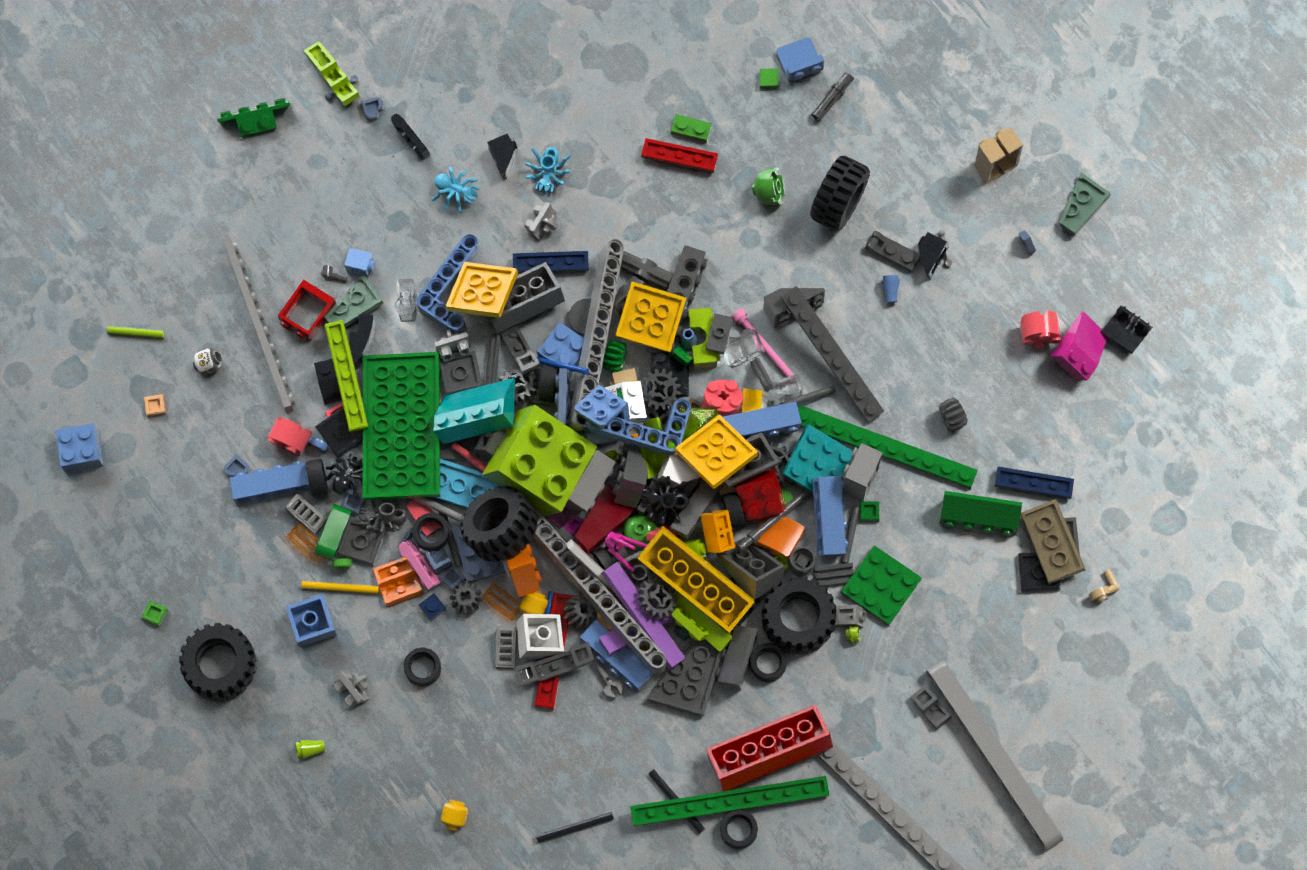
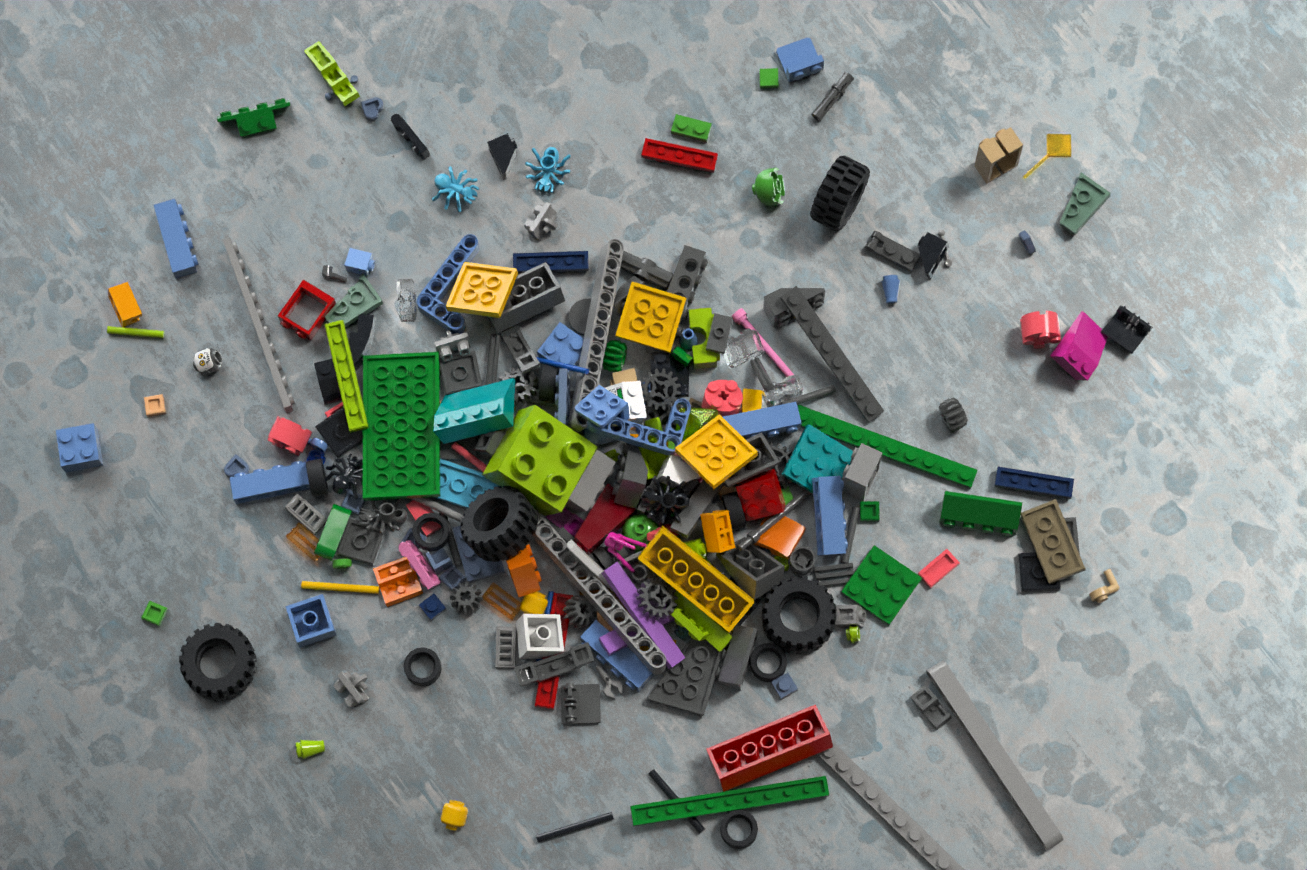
(124, 304): none -> light orange hinge
(175, 238): none -> medium blue brick
(316, 453): none -> clear blue plate
(580, 703): none -> dark grey hinge
(784, 686): none -> sand blue plate
(938, 568): none -> coral tile
(1057, 146): none -> clear yellow piece

